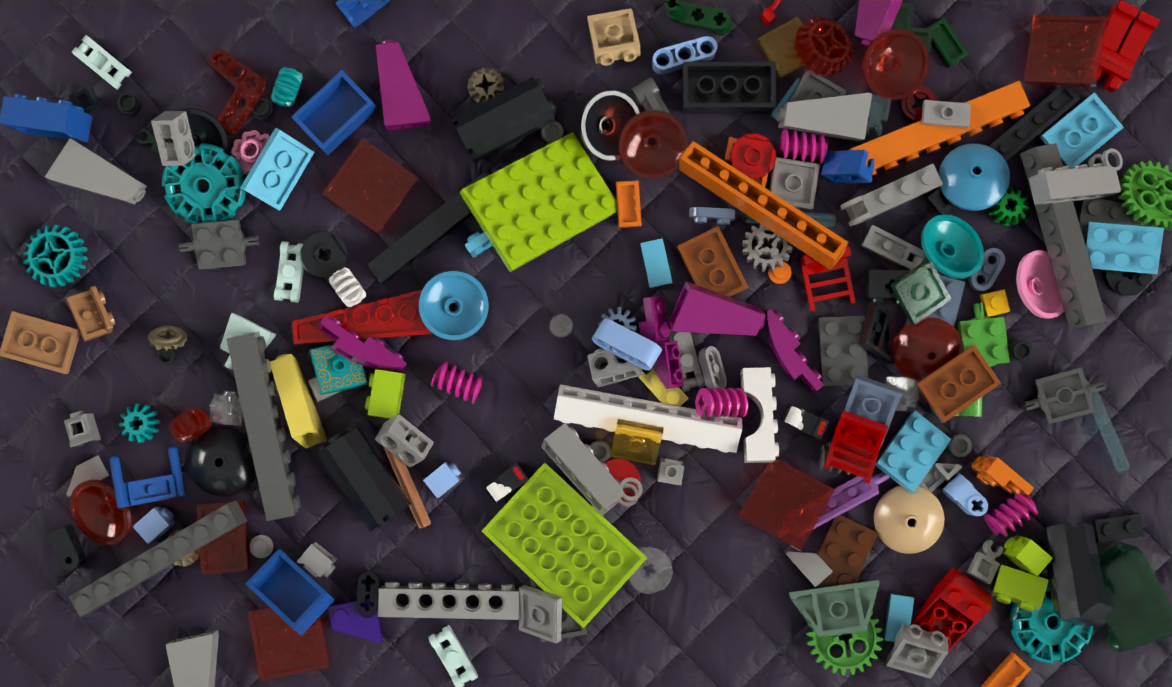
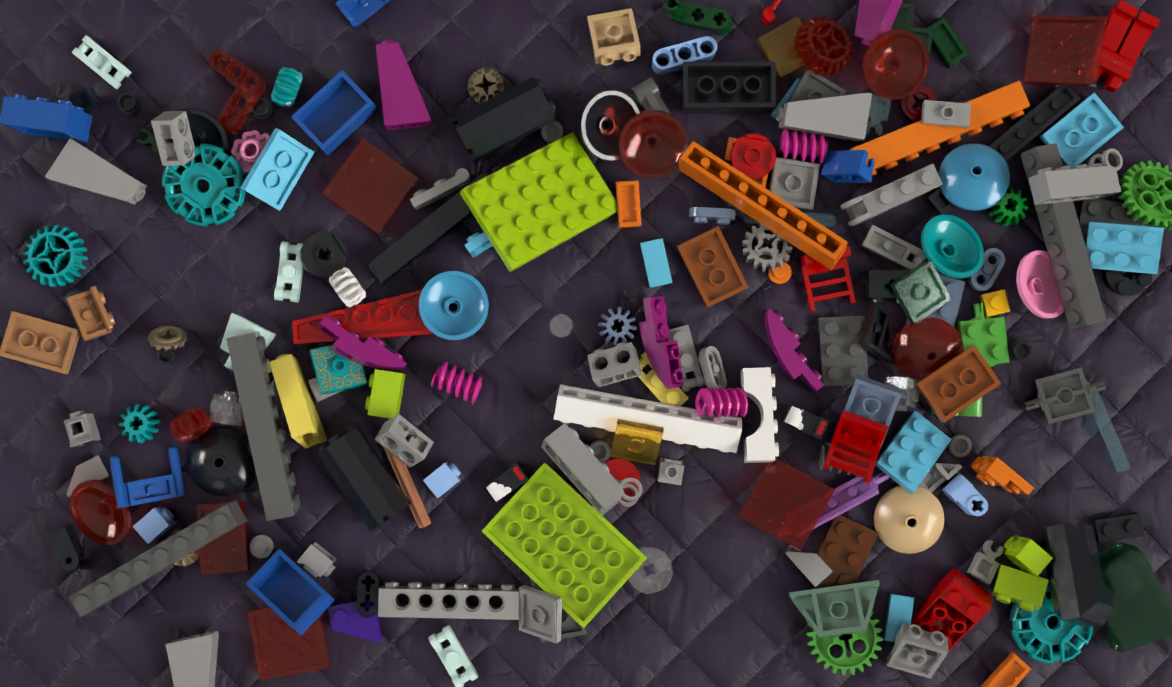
(219, 244): dark grey plate -> none
(442, 188): none -> light grey plate
(626, 344): light blue beam -> none
(711, 312): magenta slope -> none
(1011, 514): dark pink piece -> none

